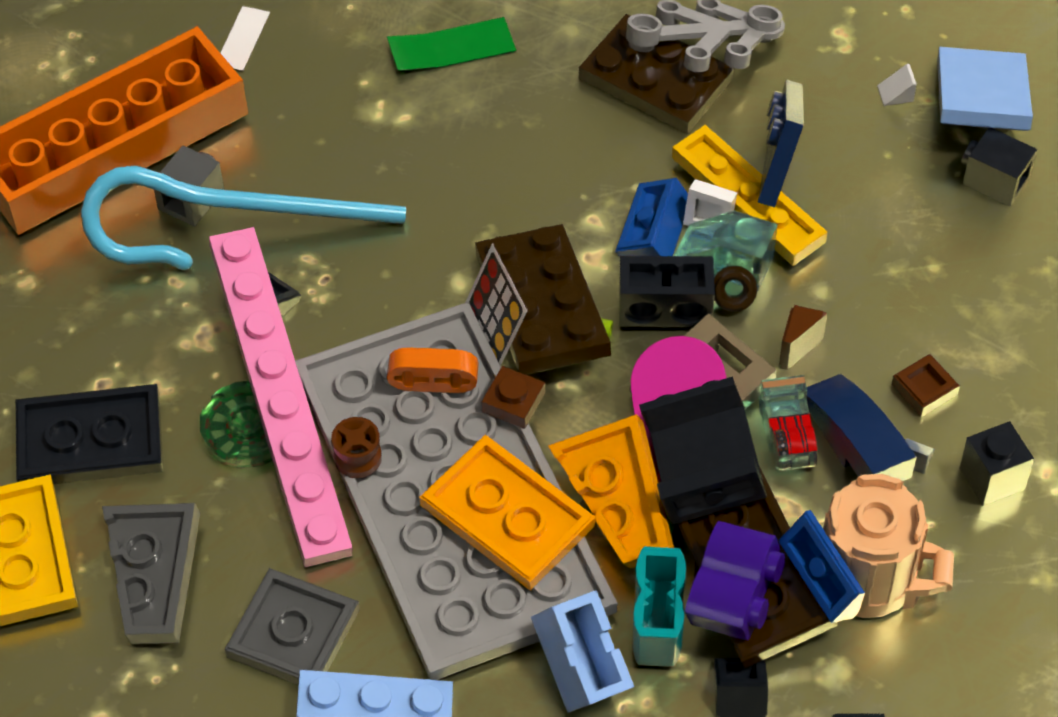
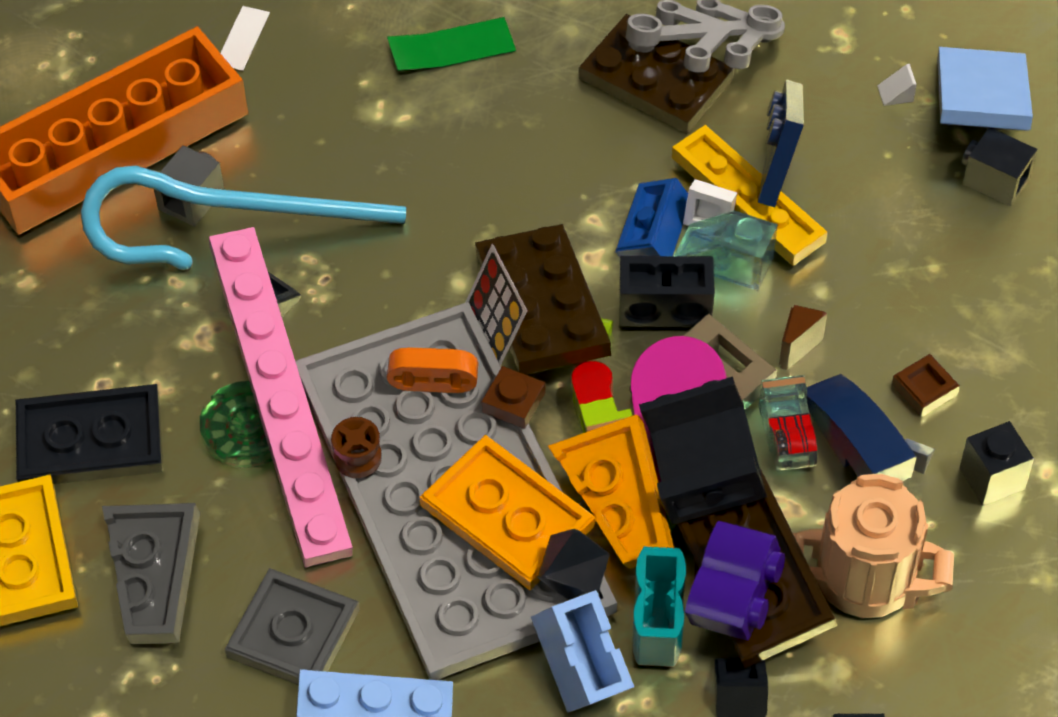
(573, 564): none -> black slope
(594, 396): none -> leg
(735, 302): dark brown plate -> none
(822, 568): blue slope -> none

